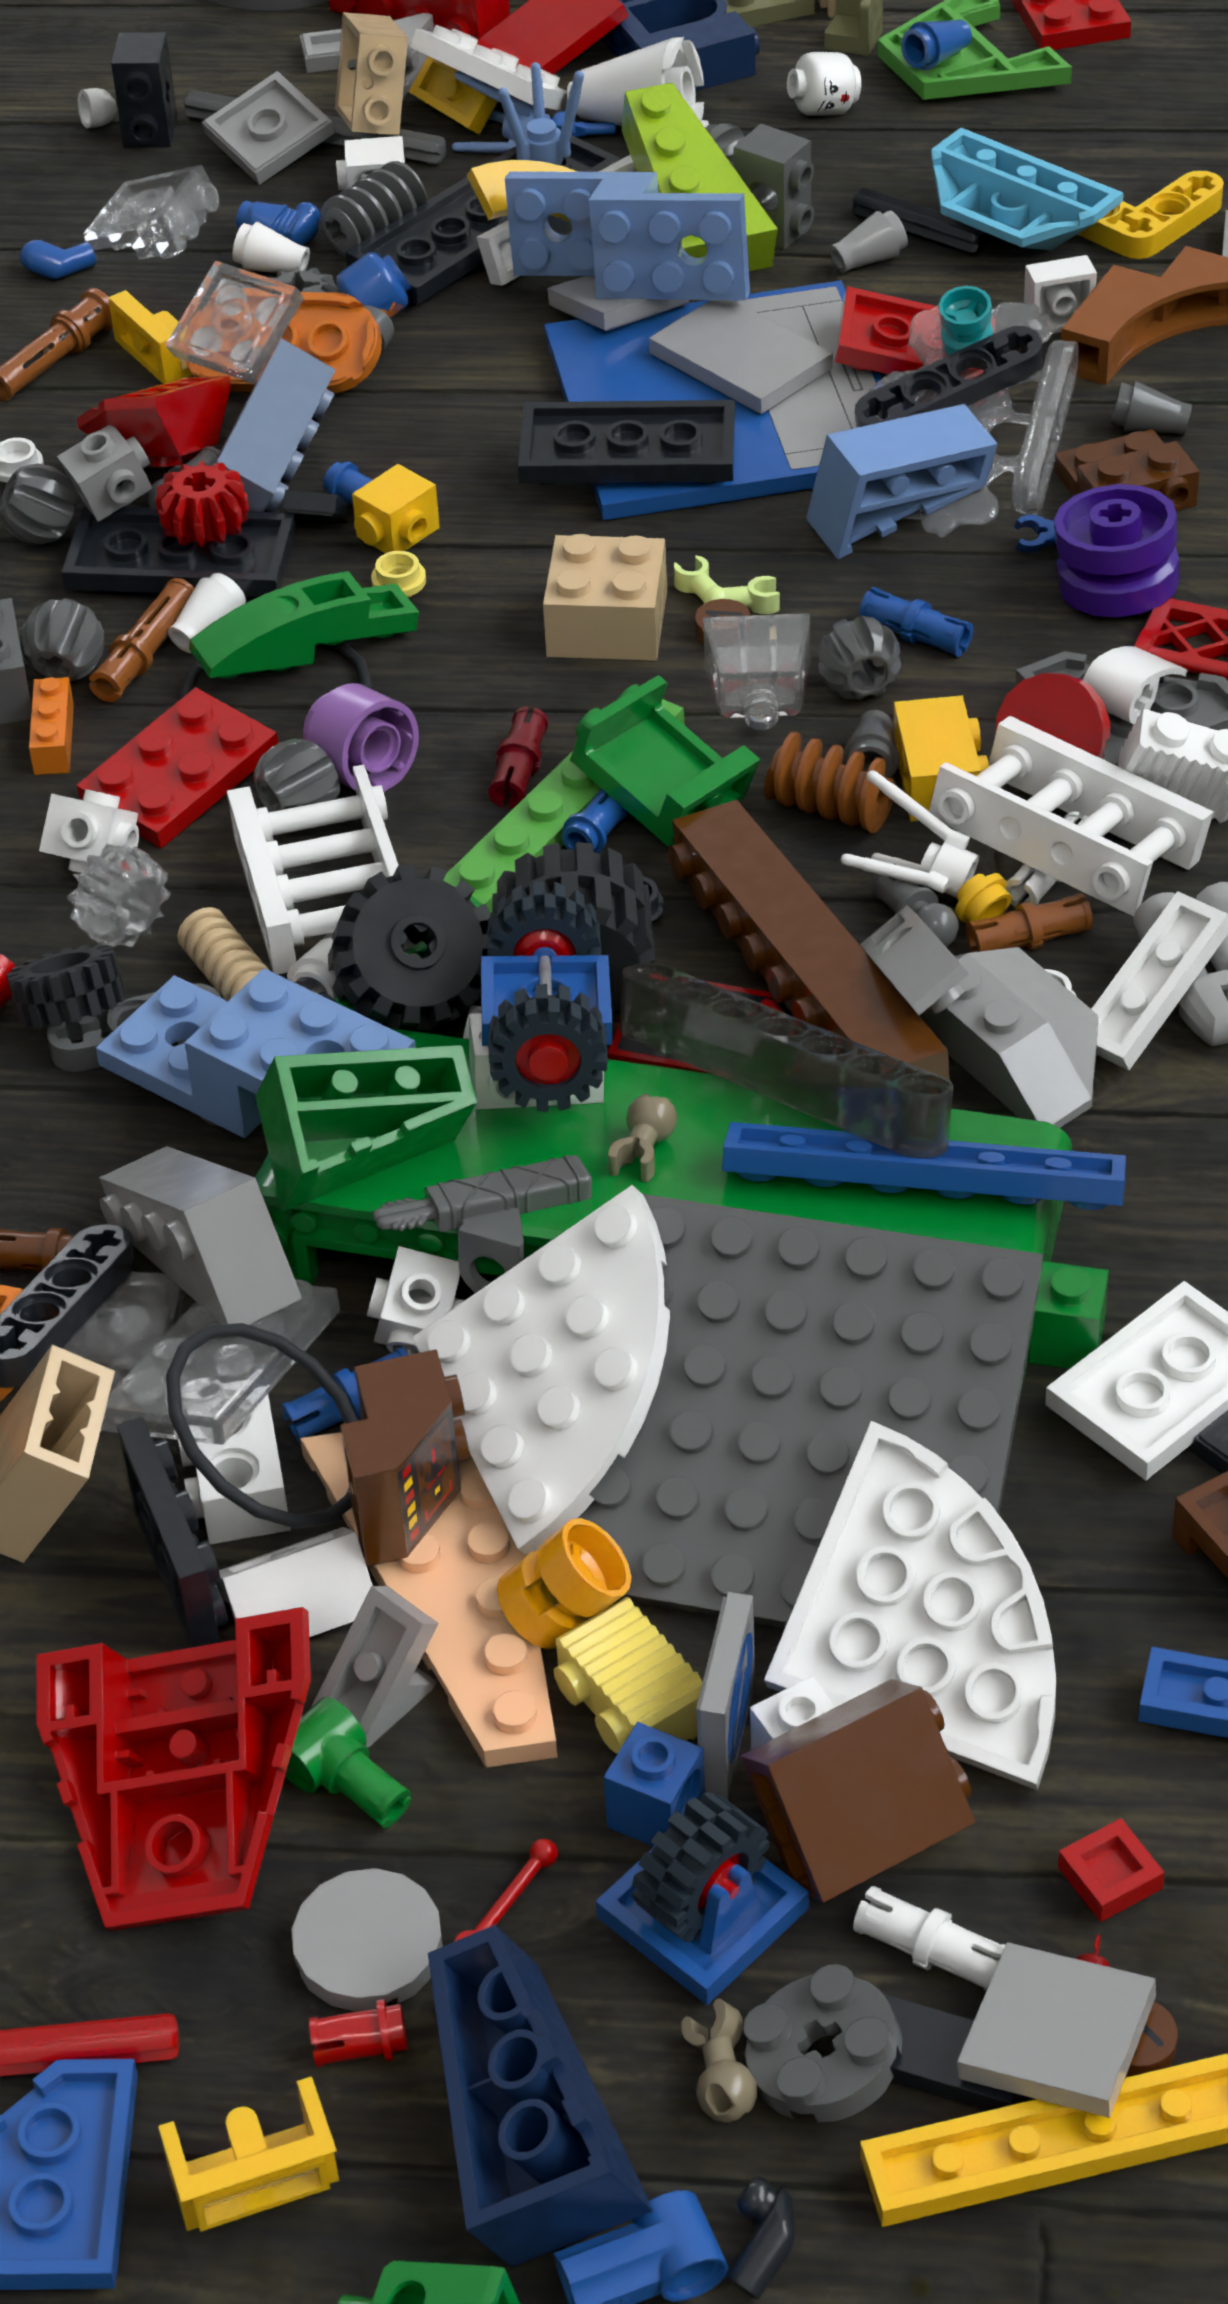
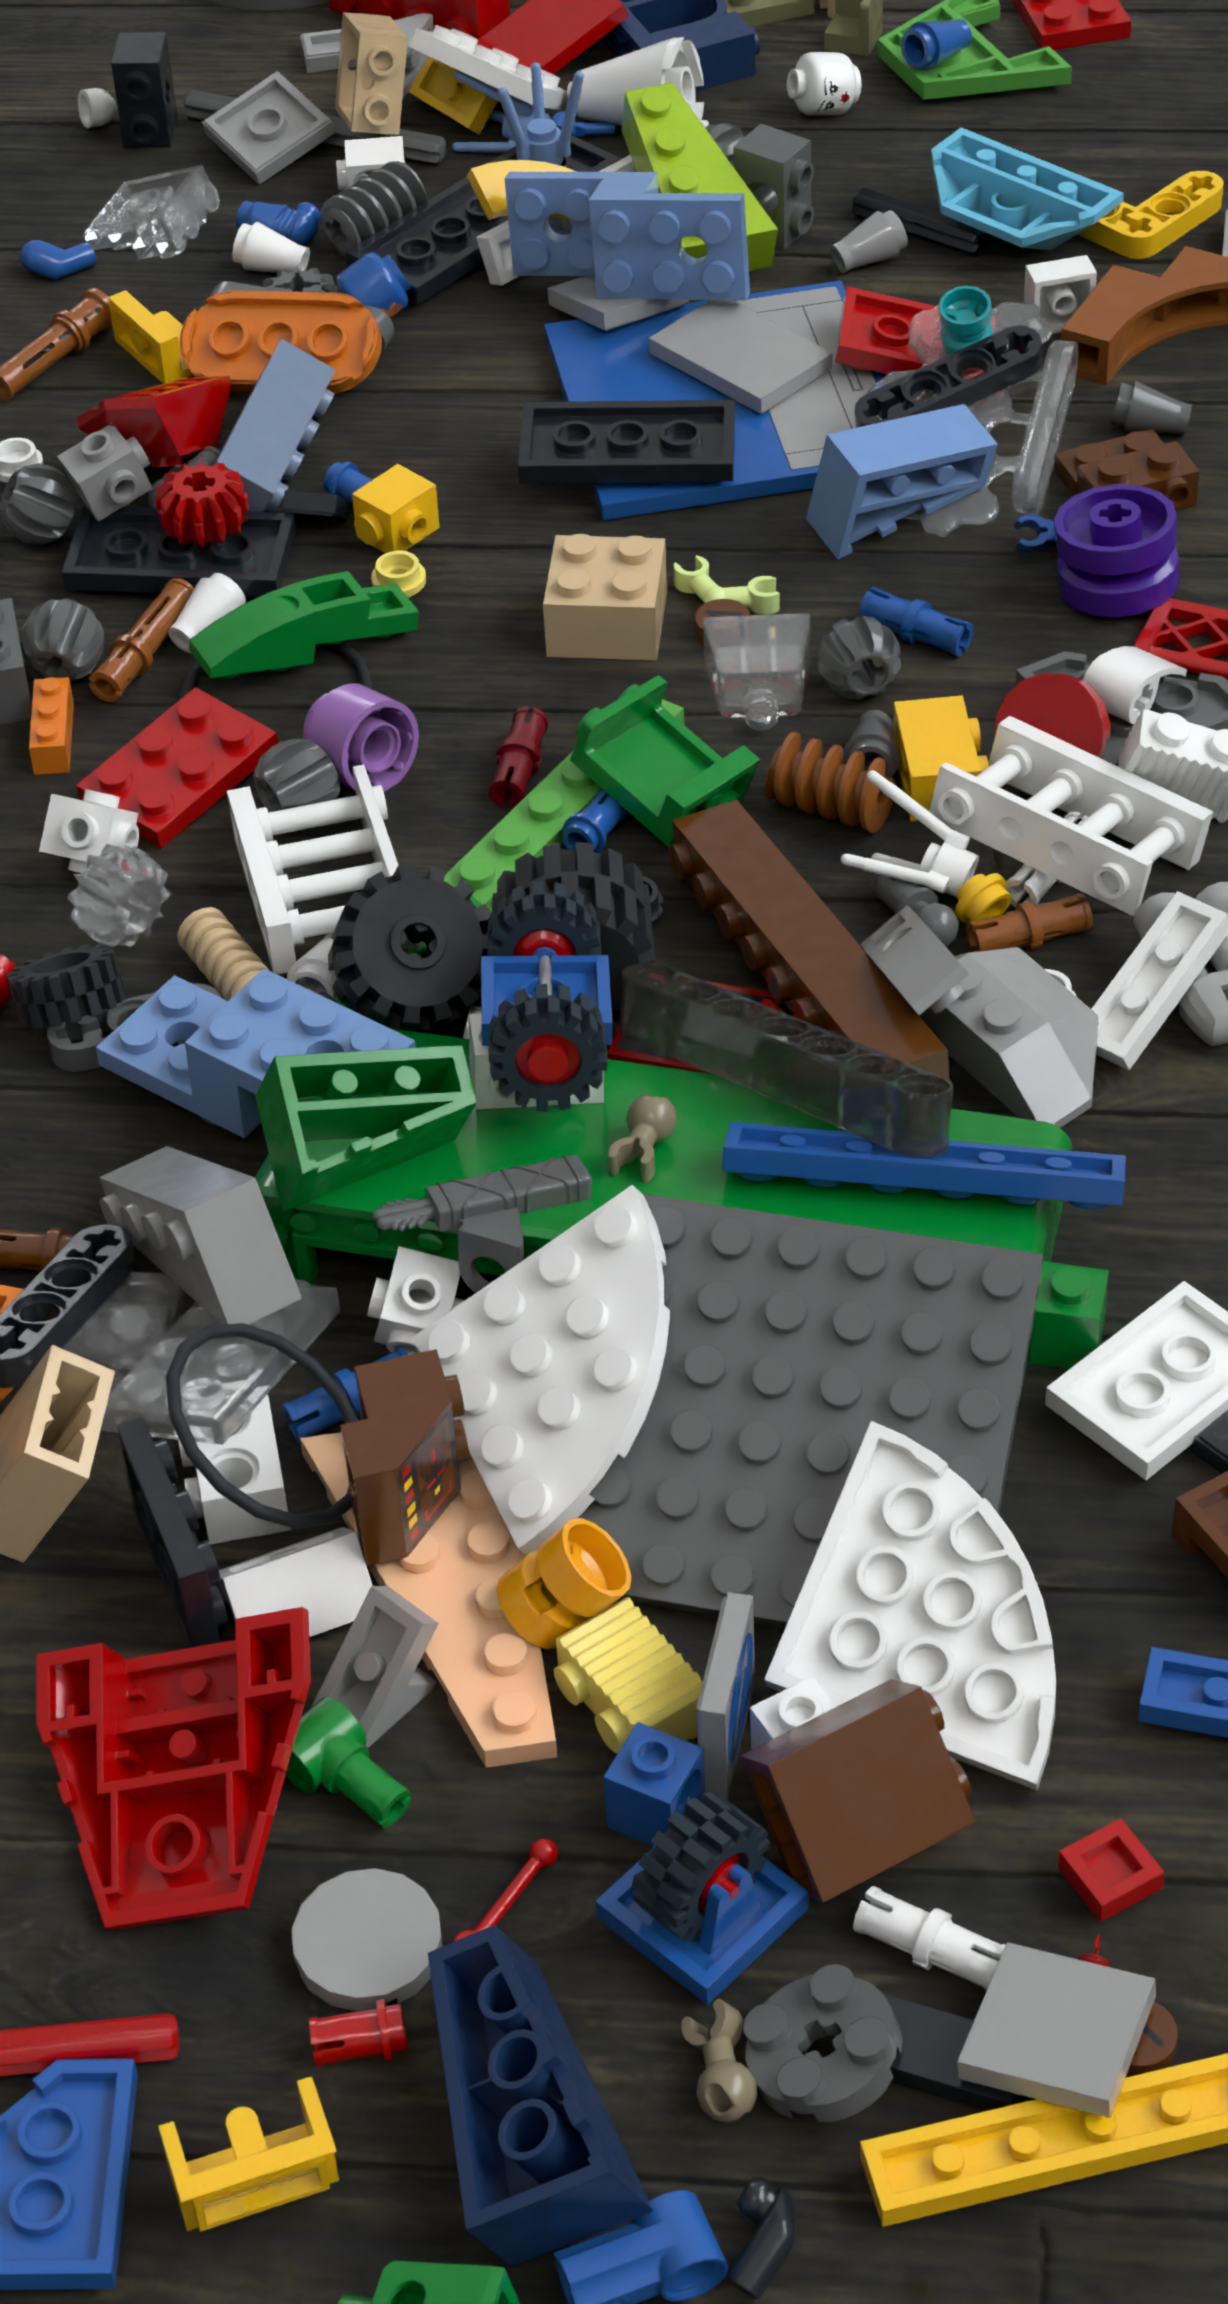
(234, 321): clear plate -> none

